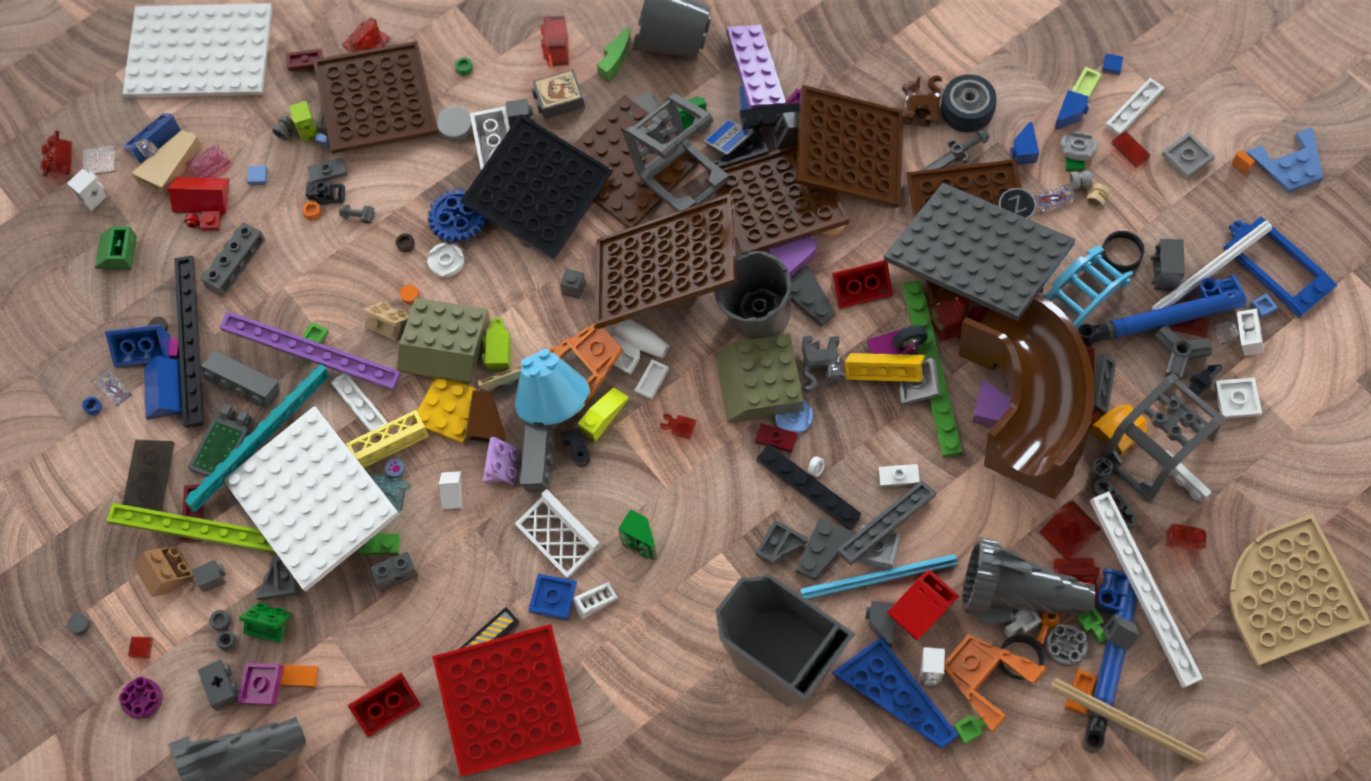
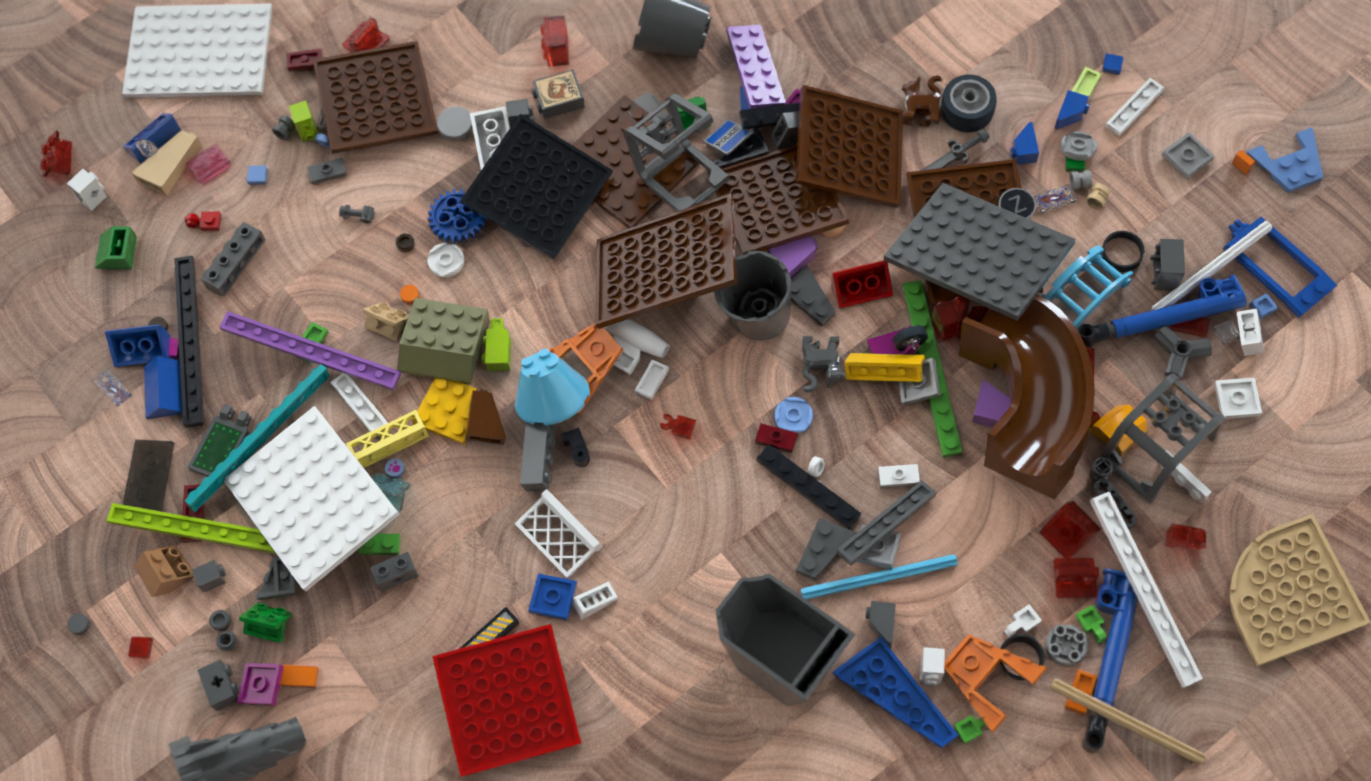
(86, 404): blue bush -> none
(99, 160): clear piece -> none
(141, 698): magenta tile -> none
(199, 194): red slope -> none
(240, 379): dark grey brick -> none
(312, 210): orange tile -> none
(325, 192): black piece -> none
(384, 704): red slope -> none
(451, 490): white slope -> none
(463, 66): green tile -> none
(501, 378): tan plate -> none
(501, 462): lavender bracket -> none
(572, 283): dark grey brick -> none
(602, 414): neon yellow slope -> none
(614, 55): bright green slope -> none
(637, 535): green slope -> none
(759, 378): olive slope -> none
(779, 542): dark grey wing -> none
(923, 604): red slope -> none
(1005, 582): dark grey cone -> none
(1046, 625): orange bar -> none
(1103, 383): dark grey plate -> none
(1121, 632): dark grey panel -> none
(1130, 149): clear red tile -> none
(1201, 381): black piece -> none

